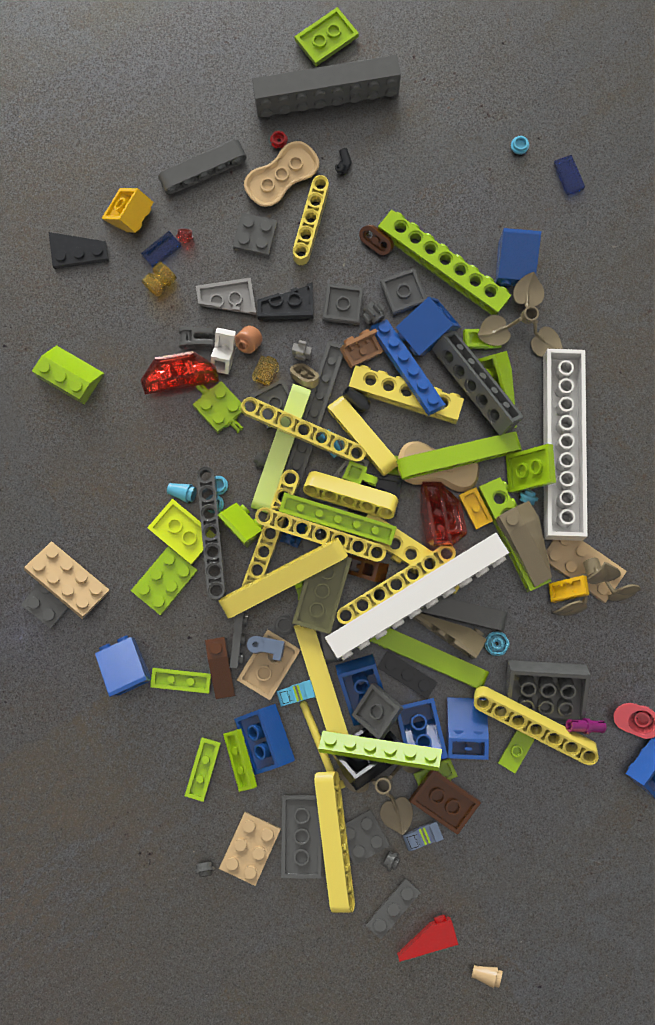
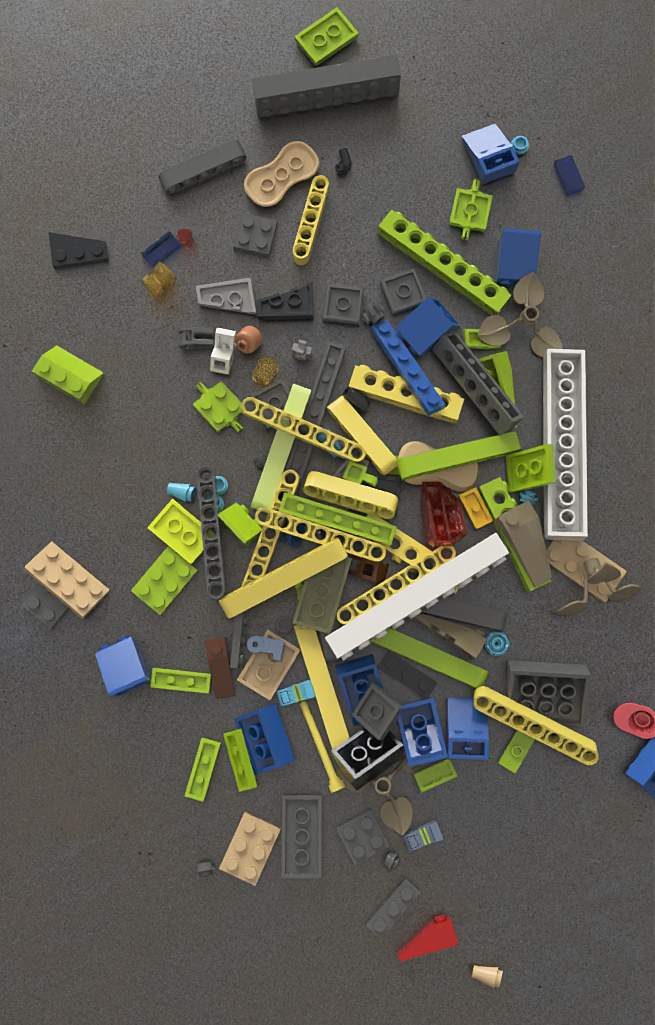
(128, 209): yellow slope -> none
(178, 372): clear red wedge -> none
(278, 135): red plate -> none
(304, 375): dark tan plate -> none
(334, 842): light yellow beam -> none
(361, 348): medium nougat bracket -> none
(376, 241): reddish brown plate -> none
(380, 750): plate -> none
(444, 801): reddish brown plate -> none
(470, 209): none -> lime plate
(491, 153): none -> blue slope
(568, 589): yellow plate -> none
(586, 726): magenta pin -> none

